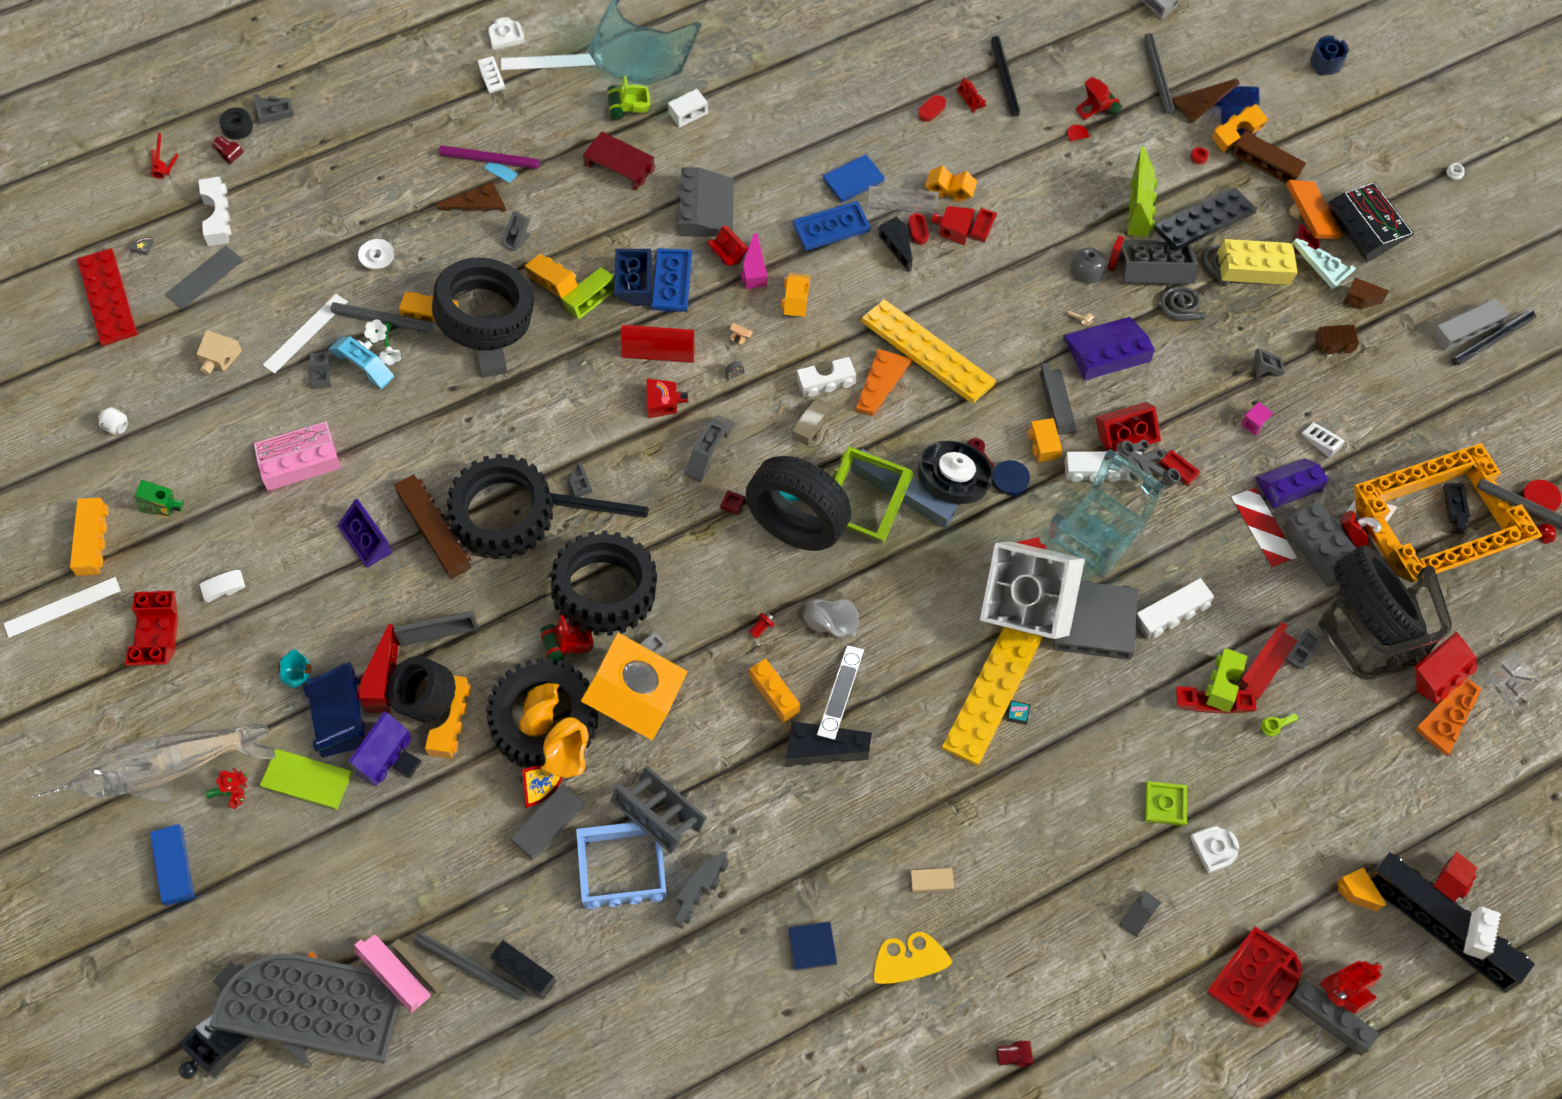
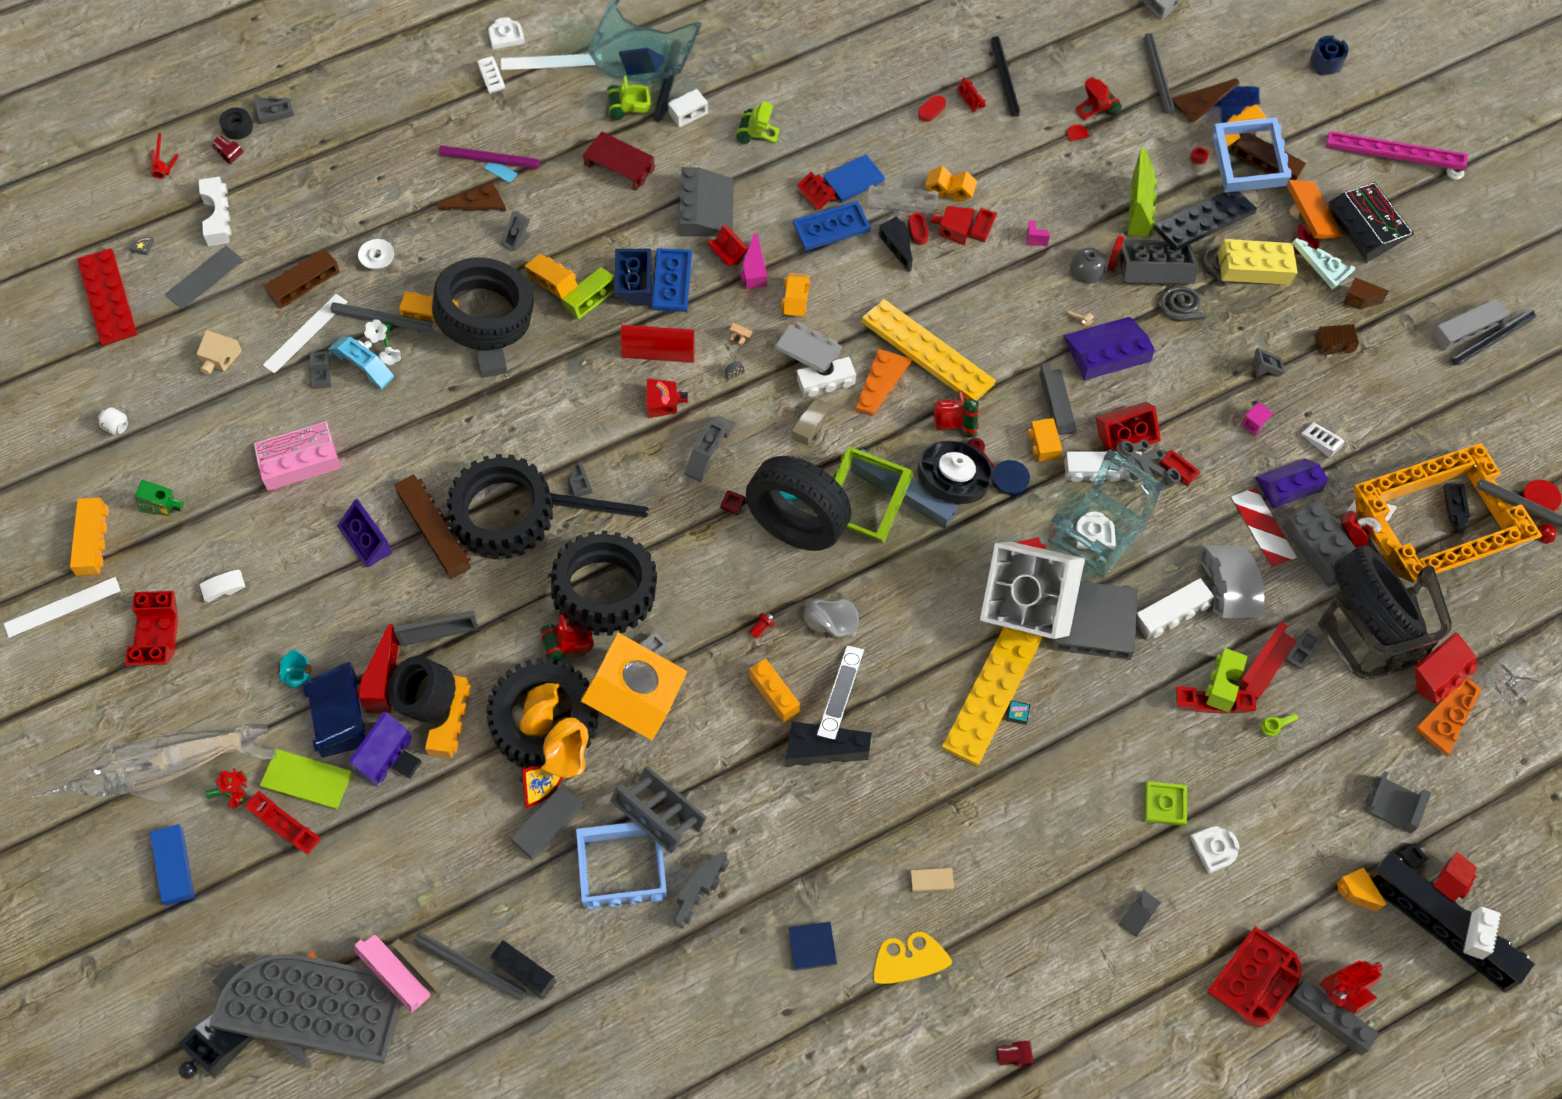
(282, 823): none -> red slope
(302, 278): none -> reddish brown brick
(641, 61): none -> dark blue slope
(663, 99): none -> black axle
(755, 122): none -> lime piece
(809, 347): none -> light grey slope
(816, 191): none -> red bracket
(957, 415): none -> red piece
(1036, 237): none -> dark pink panel
(1096, 526): none -> white tile
(1233, 184): none -> light blue window
(1237, 581): none -> light grey panel
(1396, 804): none -> dark grey panel
(1397, 150): none -> dark pink tile
(1413, 856): none -> black tile

